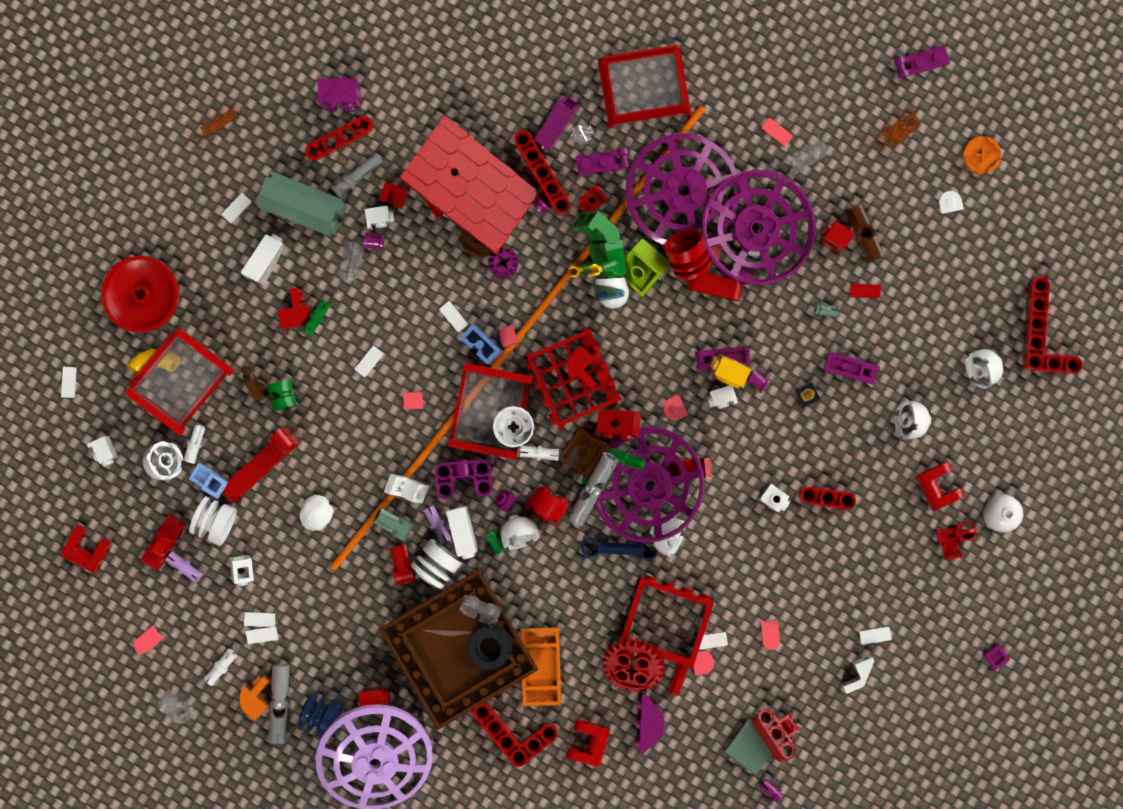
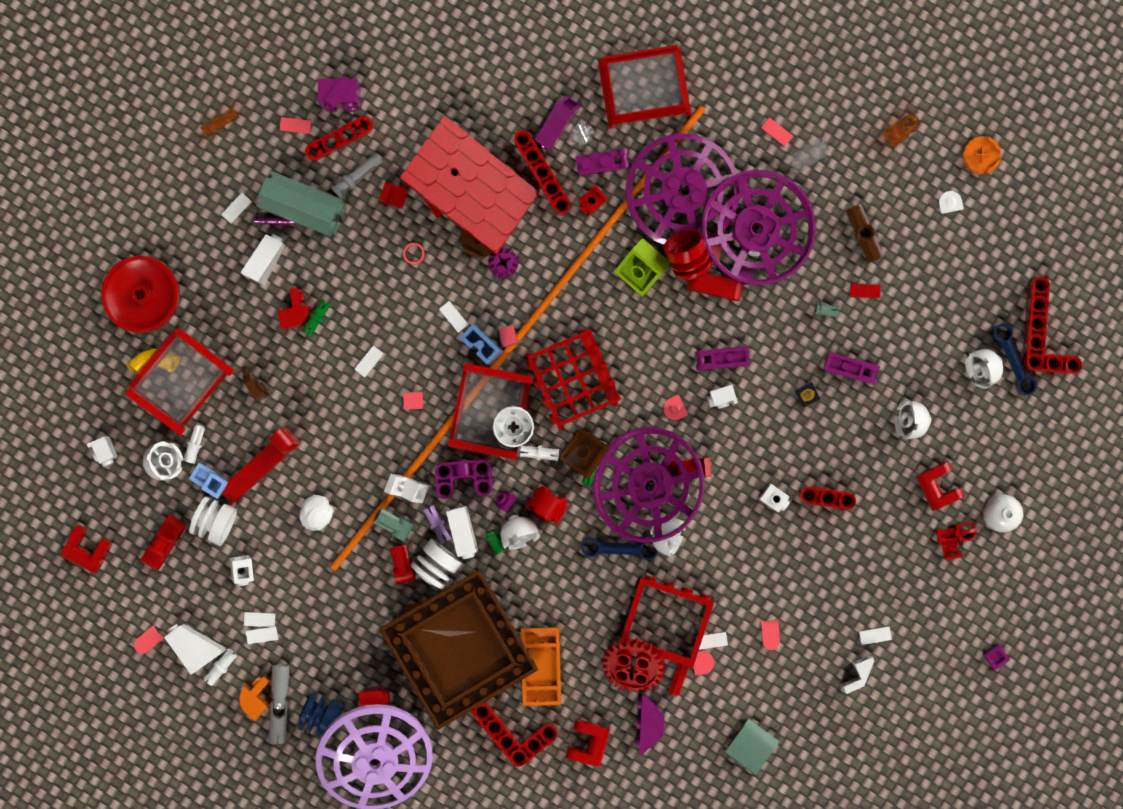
(68, 382): white window -> none
(172, 705): clear piece -> none
(184, 567): lavender pin -> none
(192, 647): none -> white slope
(272, 221): none -> magenta wheel
(282, 395): green wheel -> none
(295, 125): none -> coral window
(353, 252): clear hinge -> none
(374, 241): magenta bush -> none
(378, 217): white brick -> none
(404, 251): none -> coral piece
(472, 606): clear hinge -> none
(479, 657): black tyre -> none
(541, 205): magenta bush -> none
(577, 364): red brick -> none
(592, 491): light grey piece -> none
(607, 259): green piece -> none
(609, 420): red brick -> none
(627, 459): green axle -> none
(729, 371): yellow brick -> none
(758, 380): magenta bush -> none
(771, 790): magenta pin -> none
(782, 728): red piece -> none
(836, 236): red brick -> none
(922, 61): magenta plate -> none
(1014, 359): none -> dark blue piece

